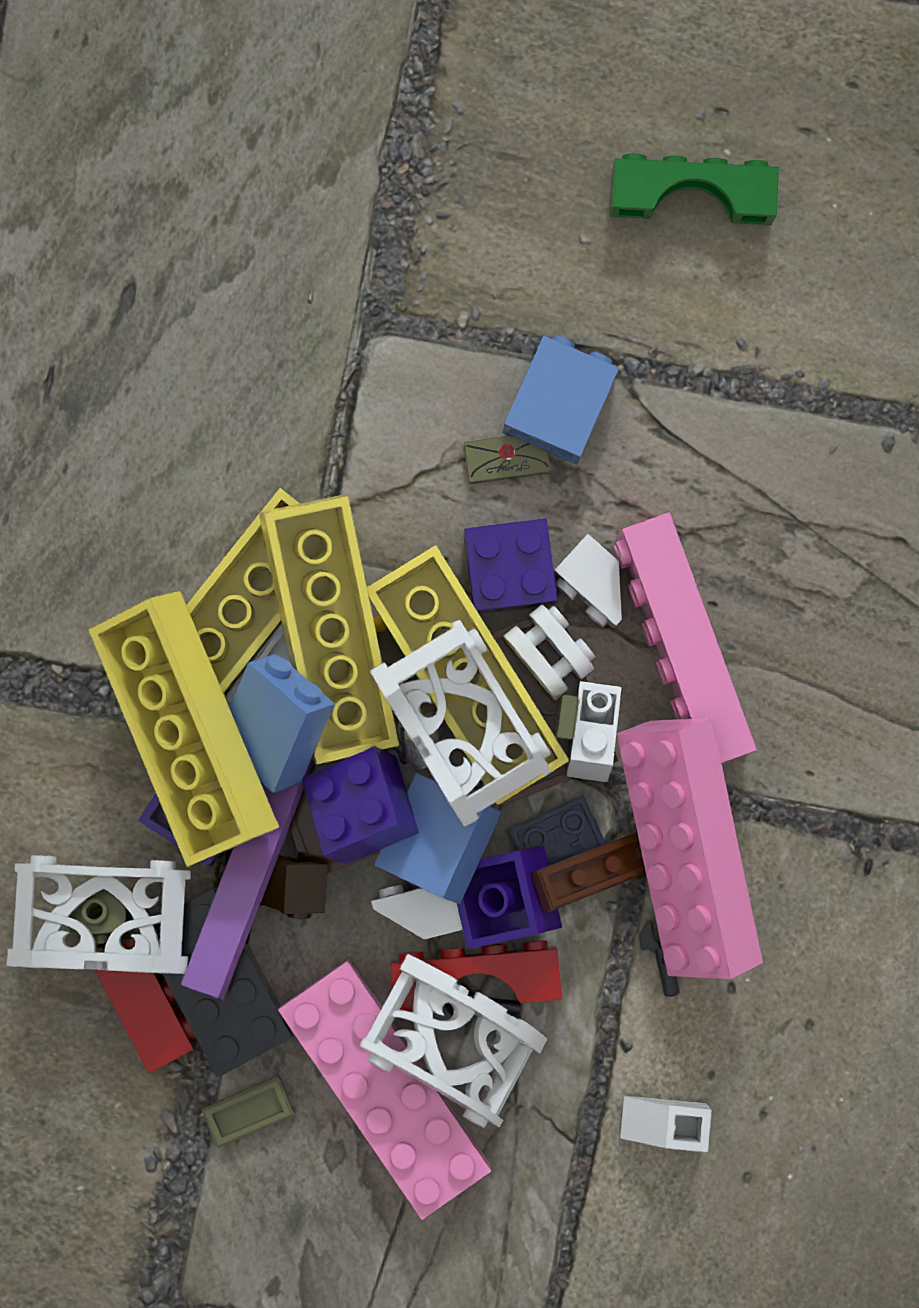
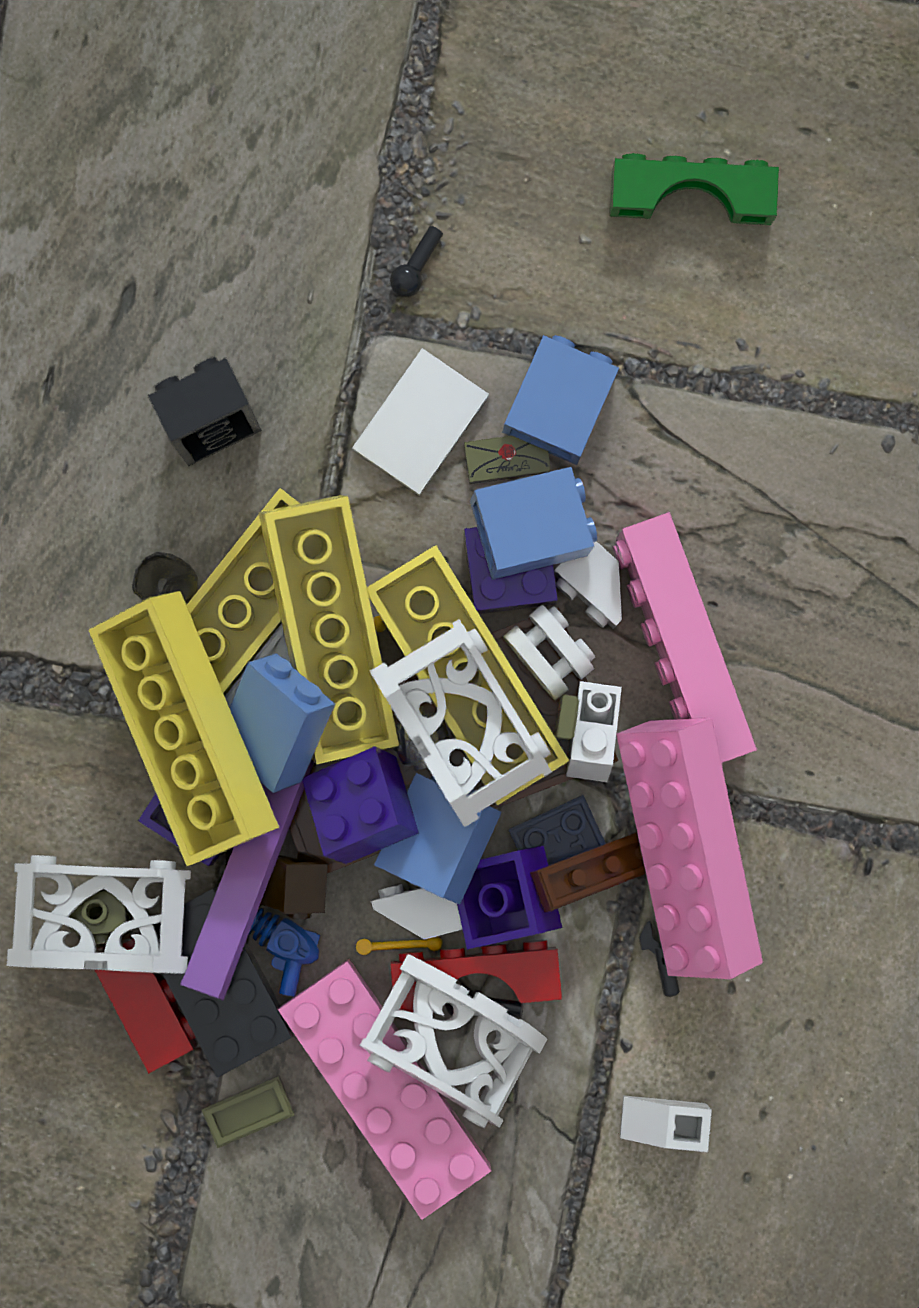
(164, 574): none -> clear smoke hair
(204, 410): none -> black brick
(289, 945): none -> blue piece
(365, 946): none -> yellow hinge
(407, 278): none -> black bar
(420, 422): none -> white tile
(533, 522): none -> medium blue brick

